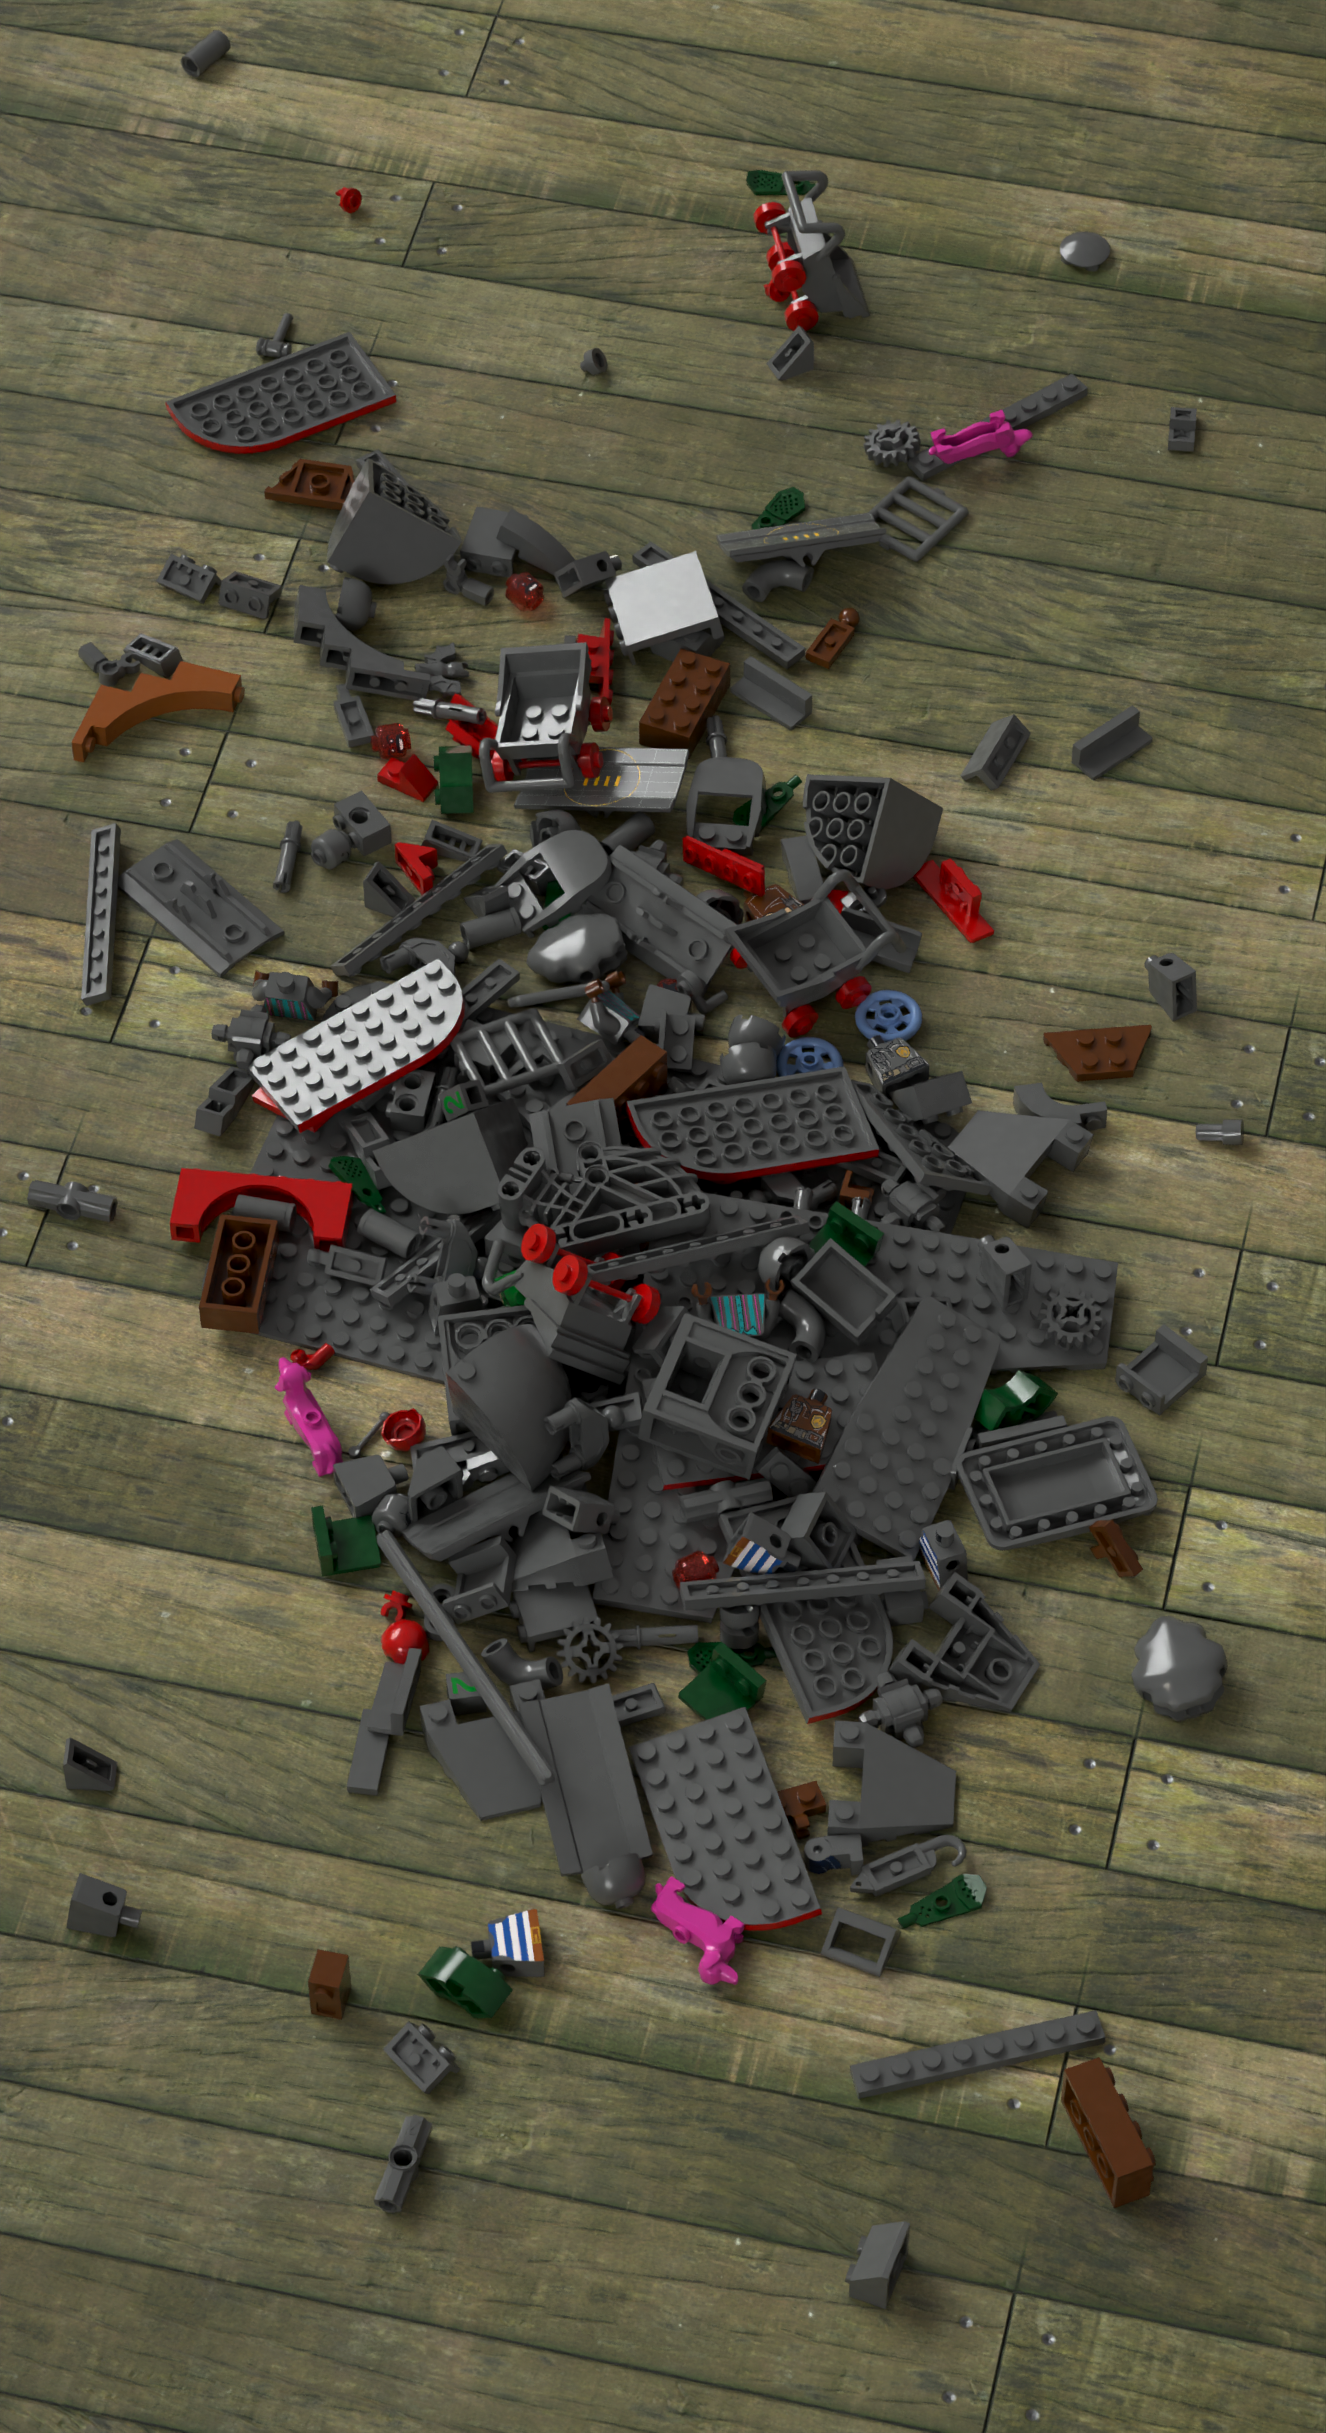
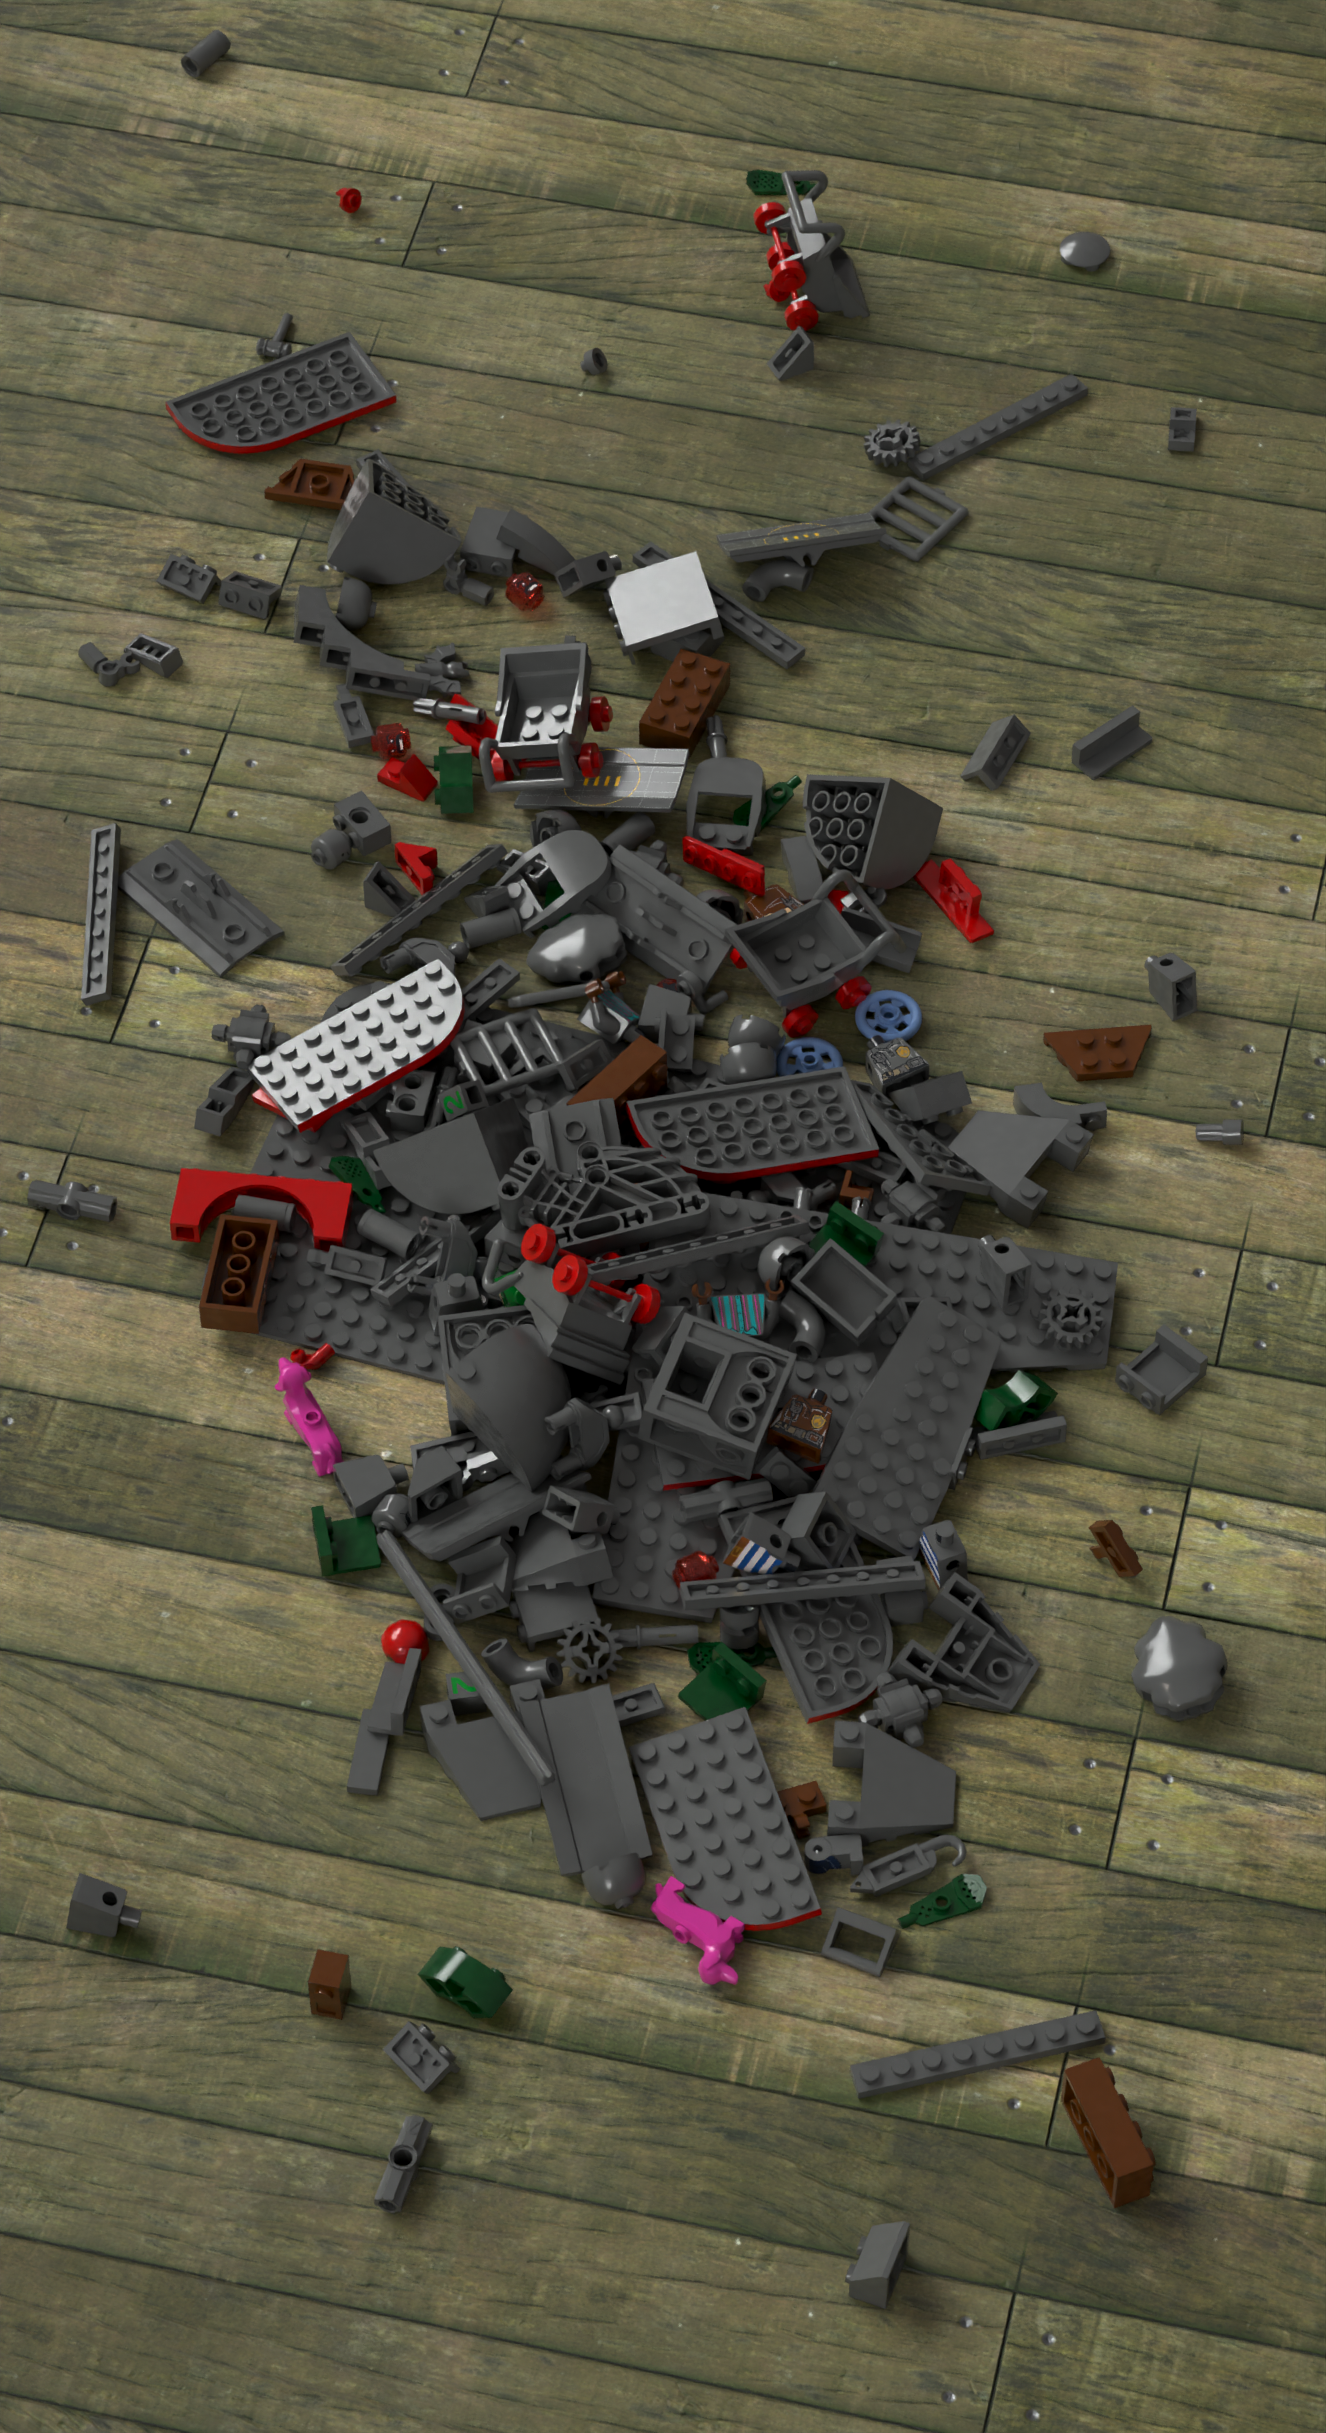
(87, 1768): dark grey slope -> none
(119, 710): dark orange arch -> none
(289, 848): dark grey axle -> none
(291, 994): dark grey torso -> none
(354, 1451): dark grey hinge -> none
(397, 1601): red plate -> none
(404, 1429): red hair -> none
(453, 835): dark grey slope -> none
(513, 1945): torso -> none
(601, 659): red bracket -> none
(773, 694): dark grey panel -> none
(781, 509): dark green piece -> none
(833, 638): reddish brown plate -> none
(979, 439): dark pink animal -> none
(1056, 1483): dark grey wedge -> none

